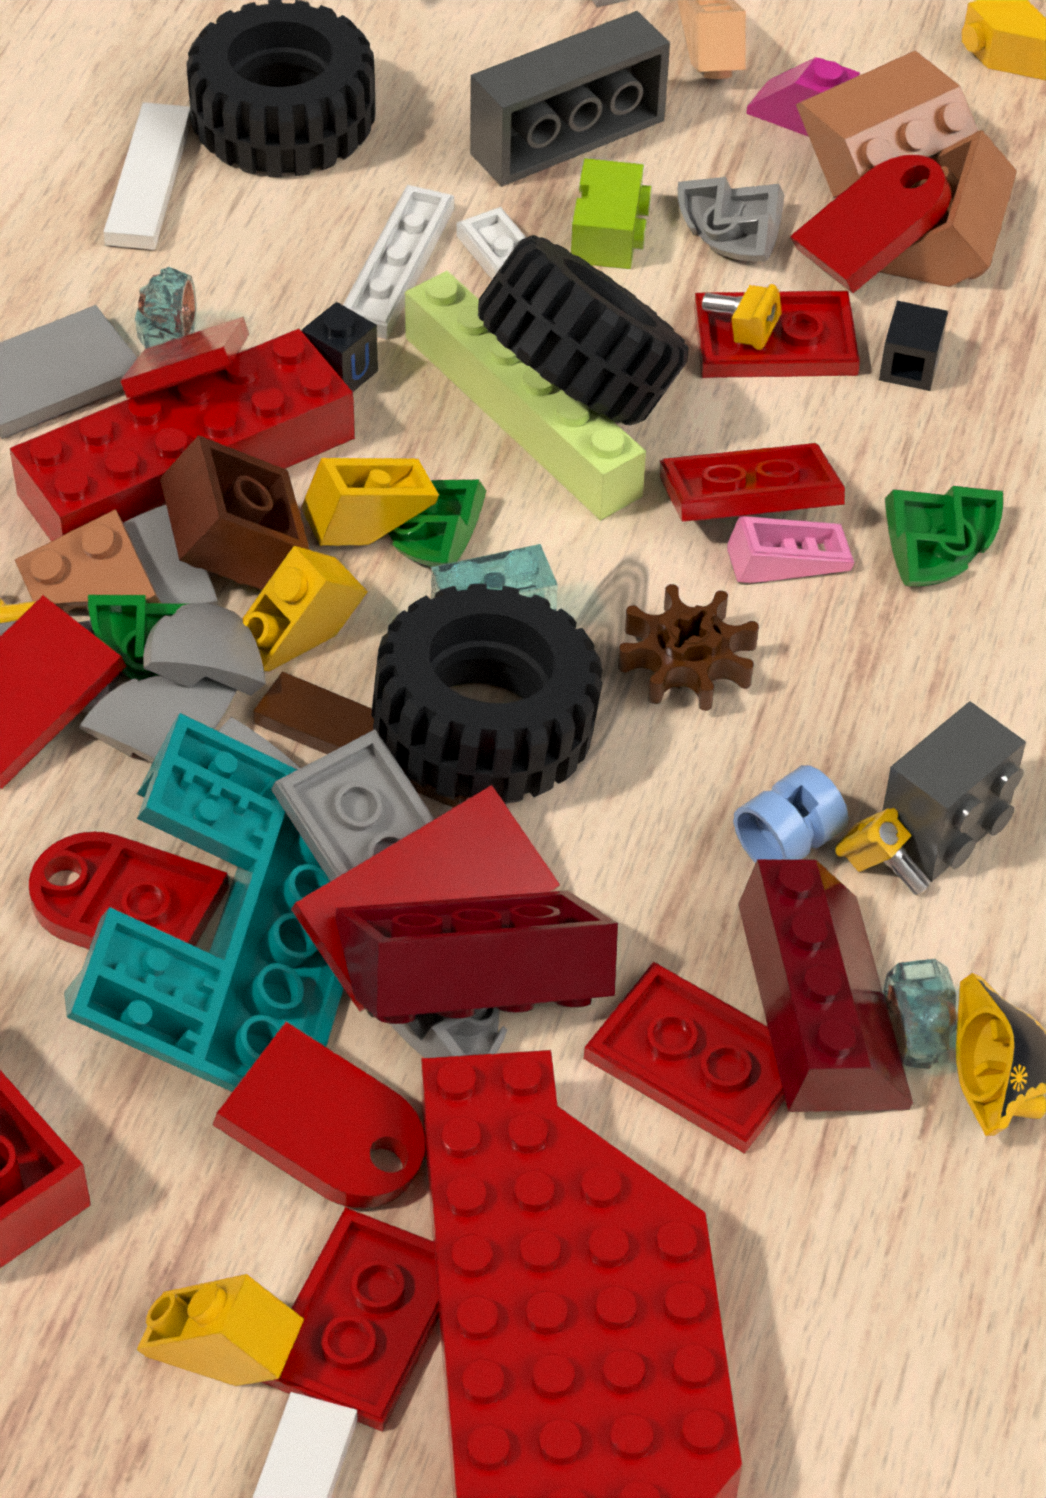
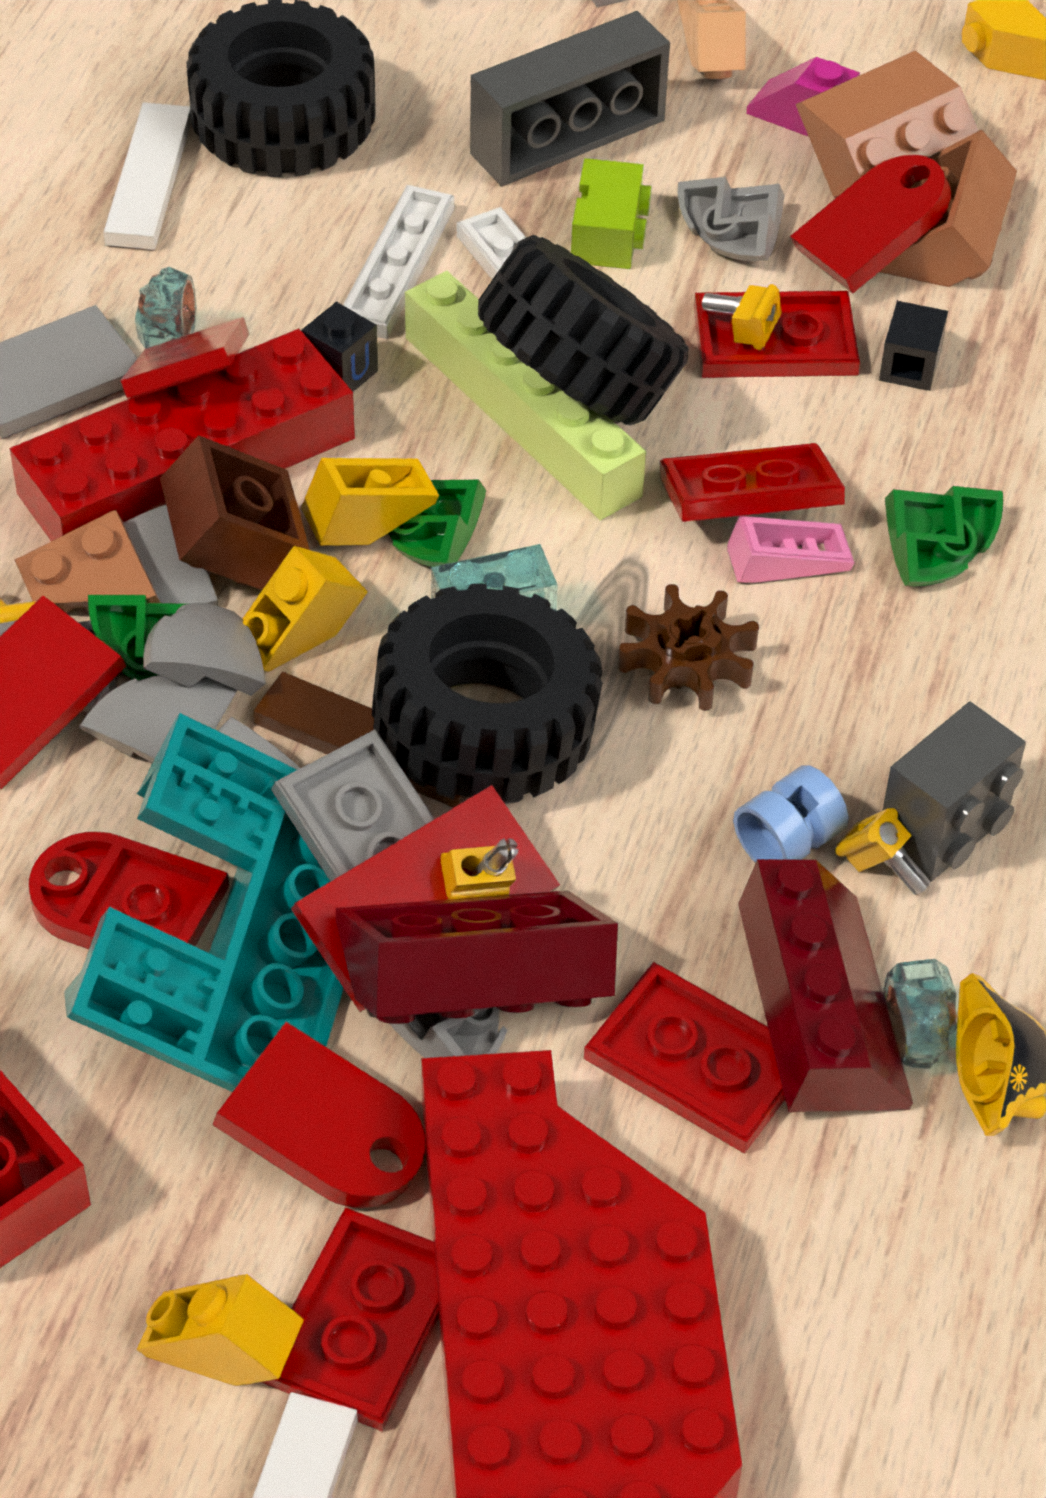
(490, 869): none -> yellow piece

